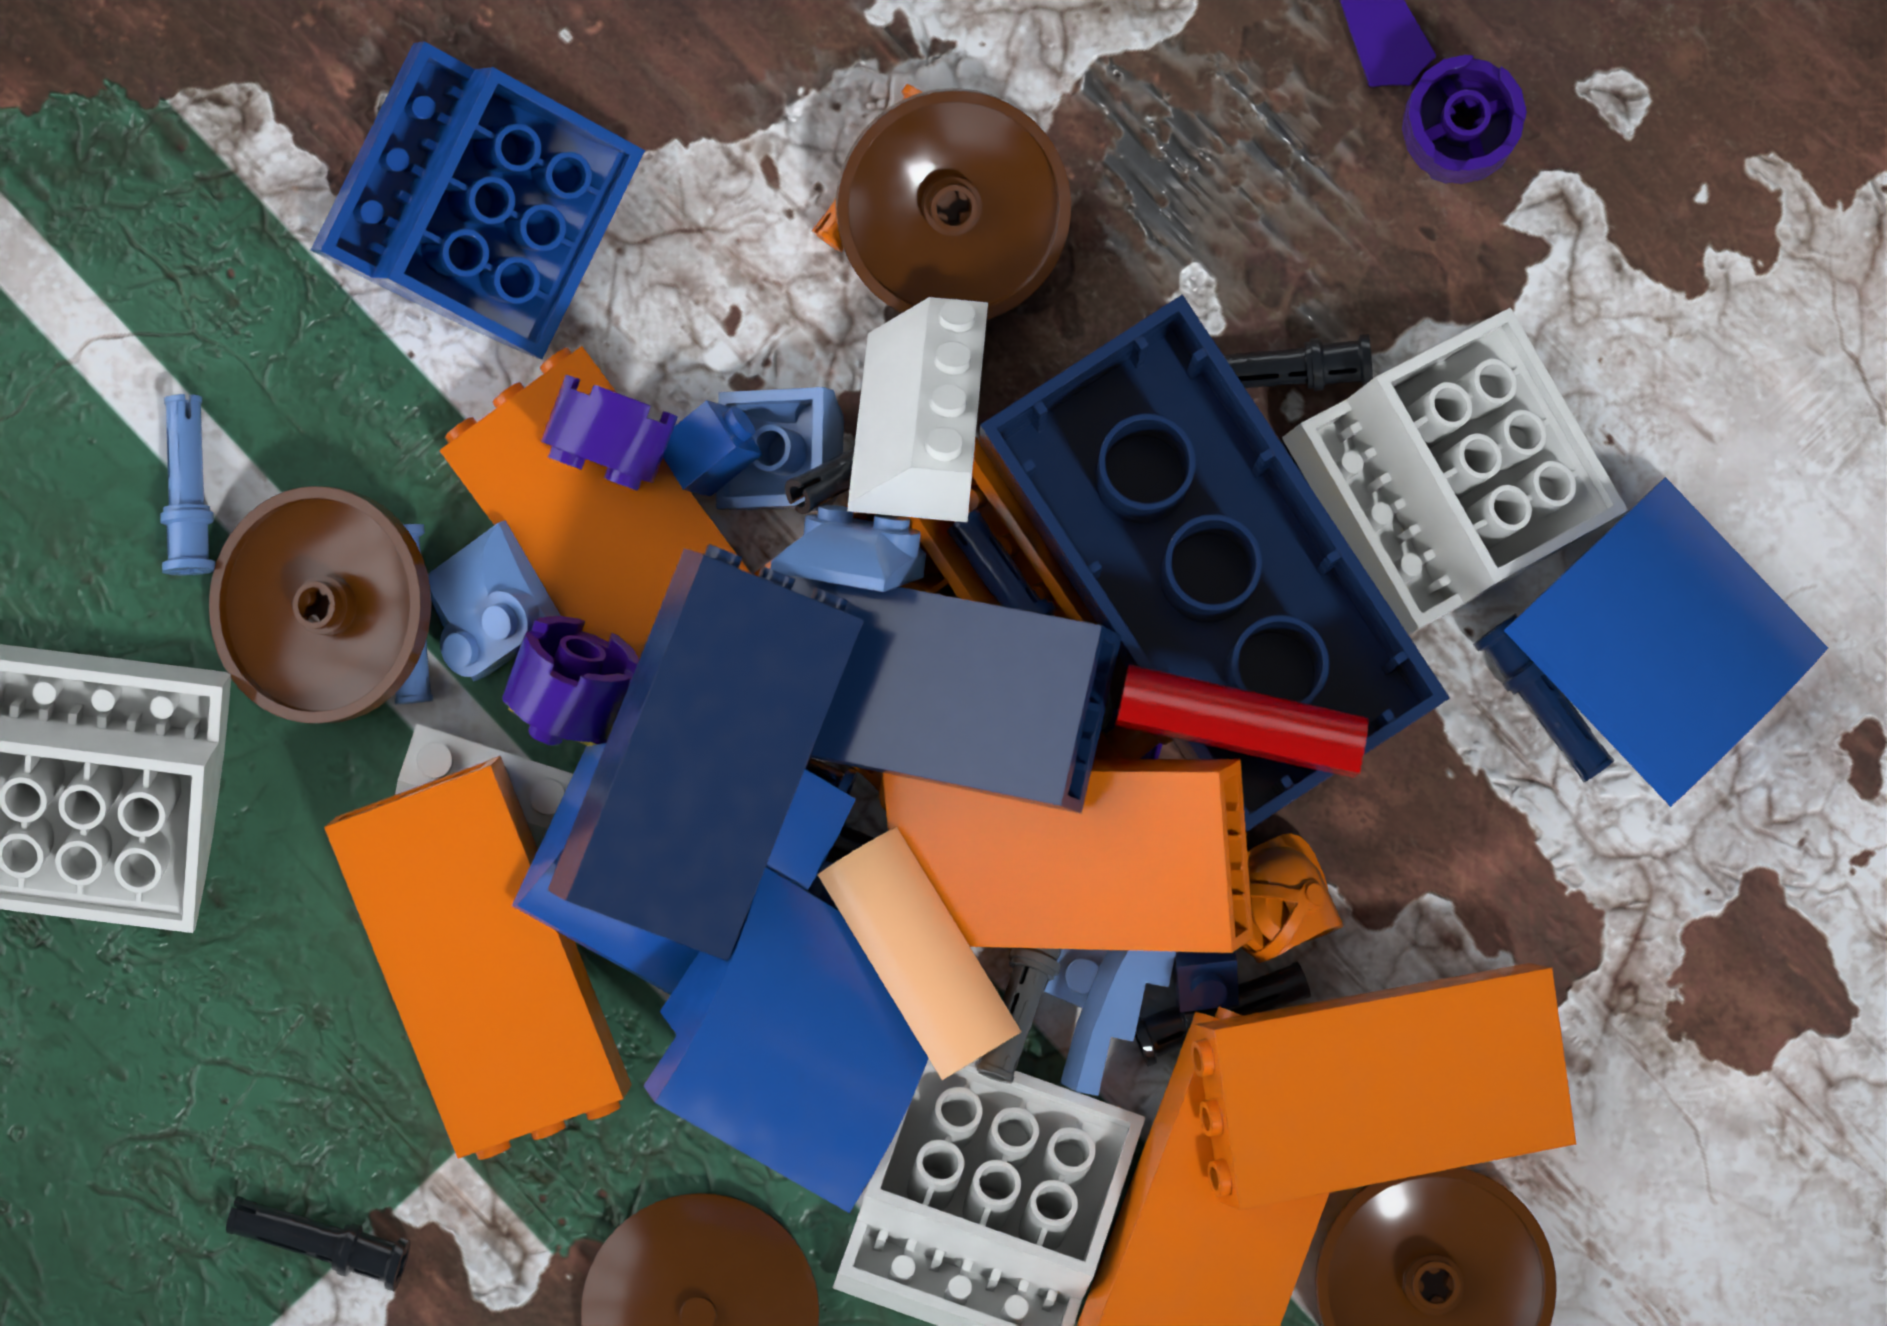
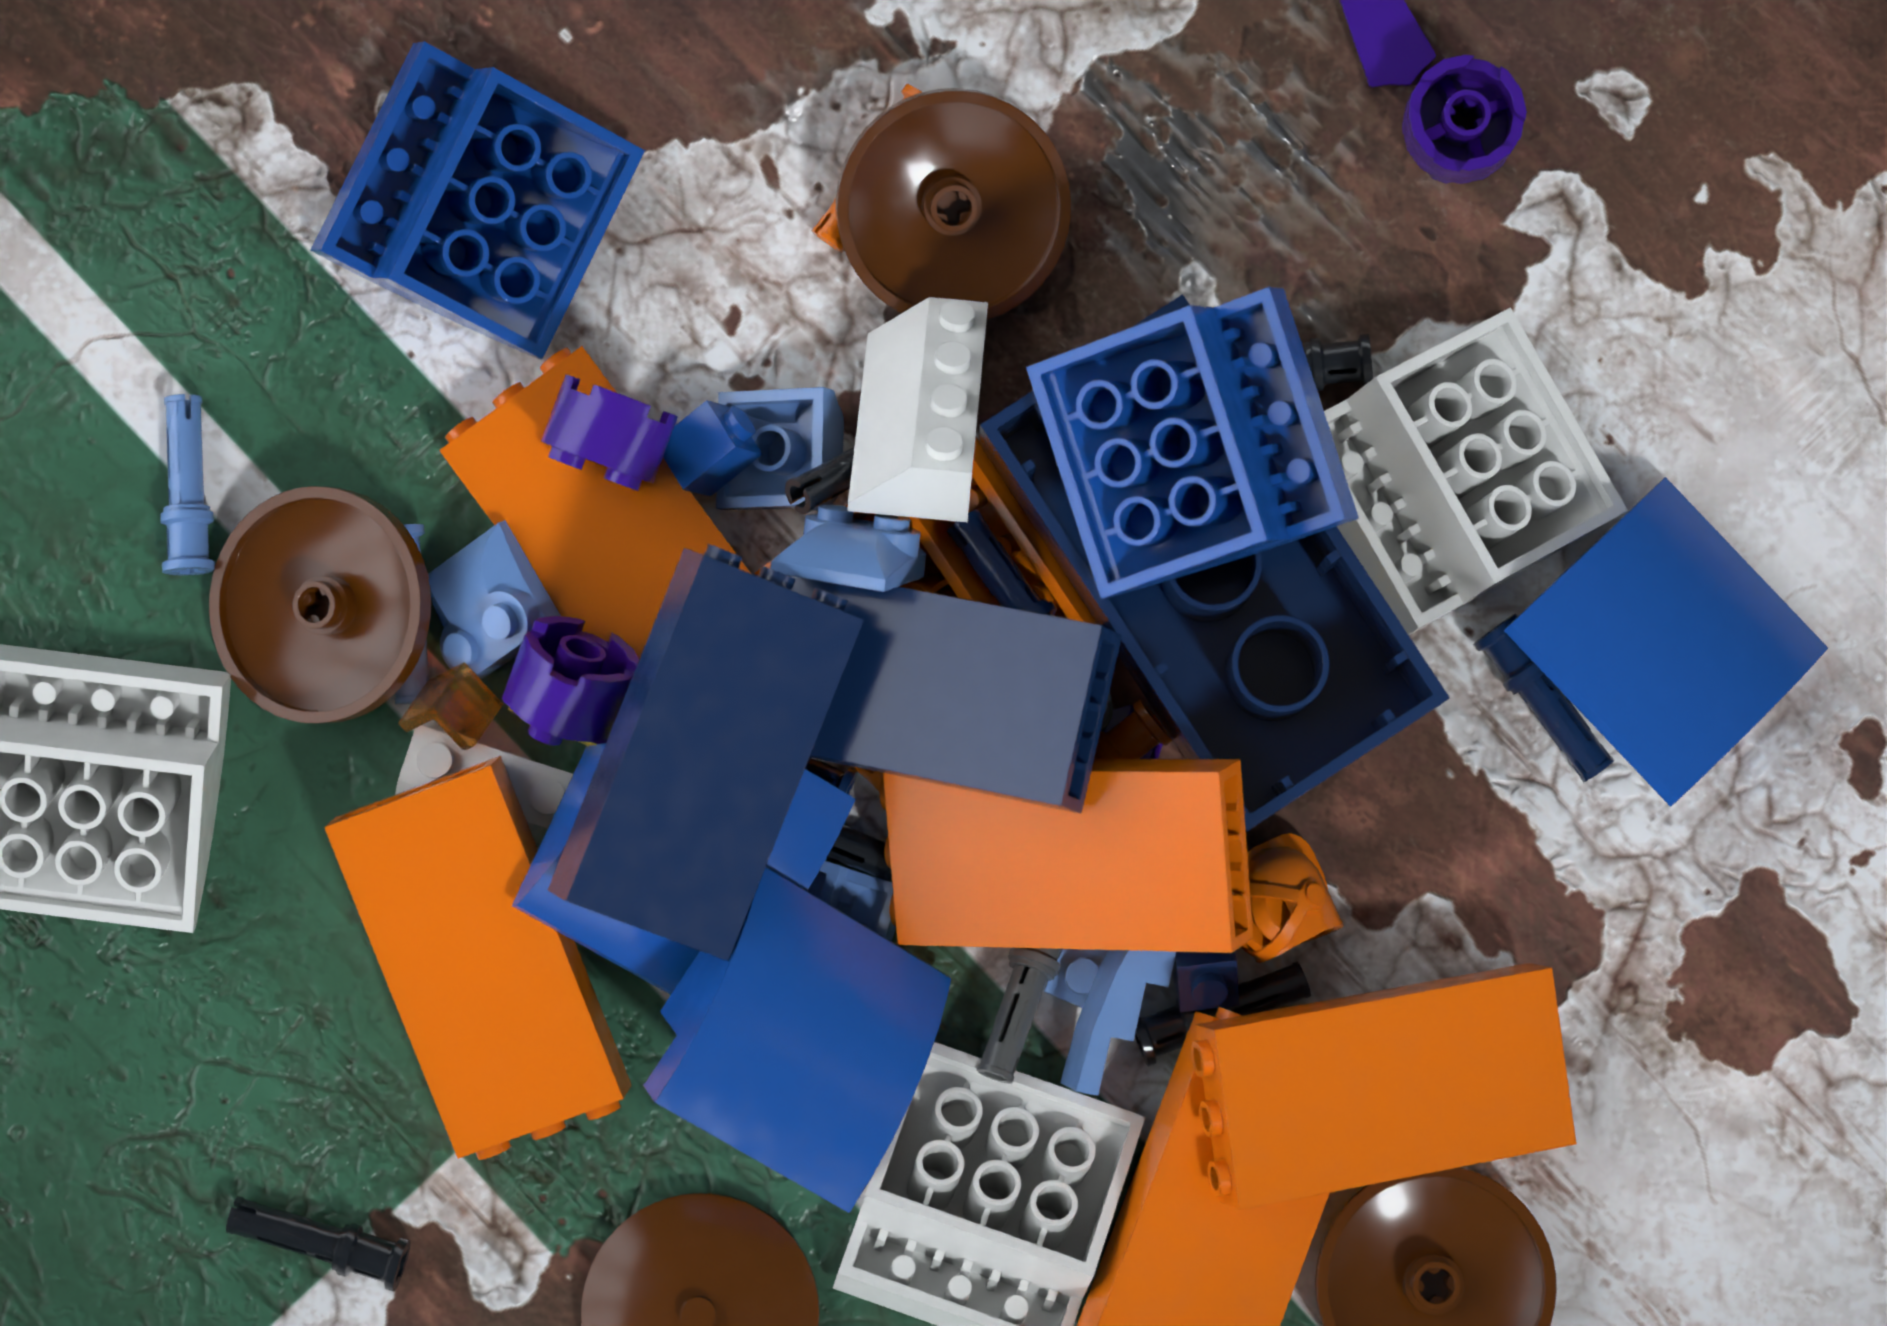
(457, 703): none -> clear orange panel
(919, 953): light nougat brick -> none
(1191, 441): none -> blue slope
(1242, 721): red brick -> none

